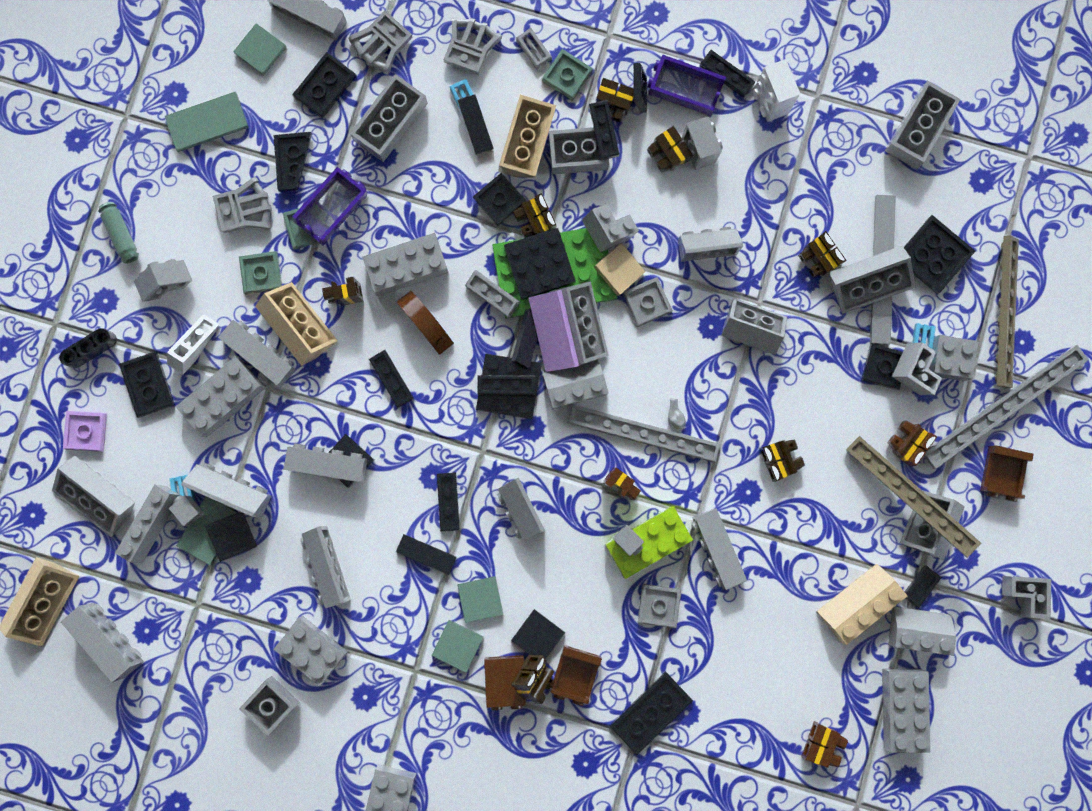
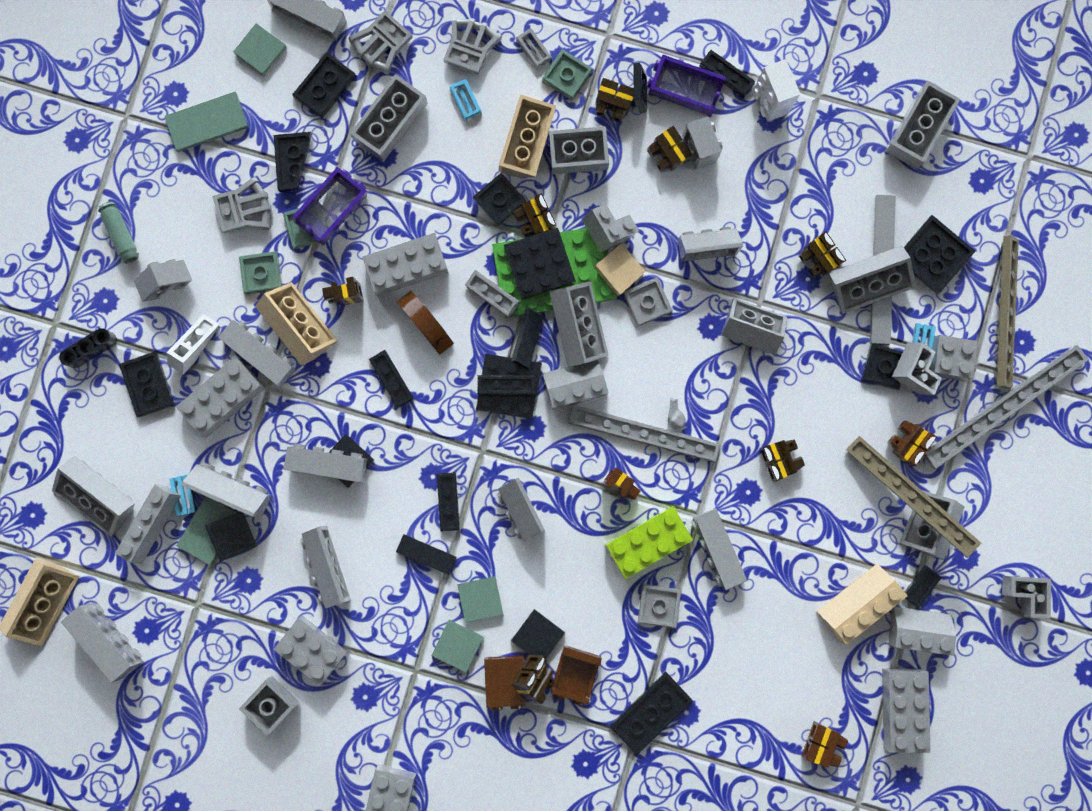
(84, 431): lavender tile -> none
(186, 510): light grey brick -> none
(475, 124): black tile -> none
(553, 331): lavender tile -> none
(604, 130): black tile -> none
(628, 541): light grey brick -> none
(1005, 472): reddish brown panel -> none

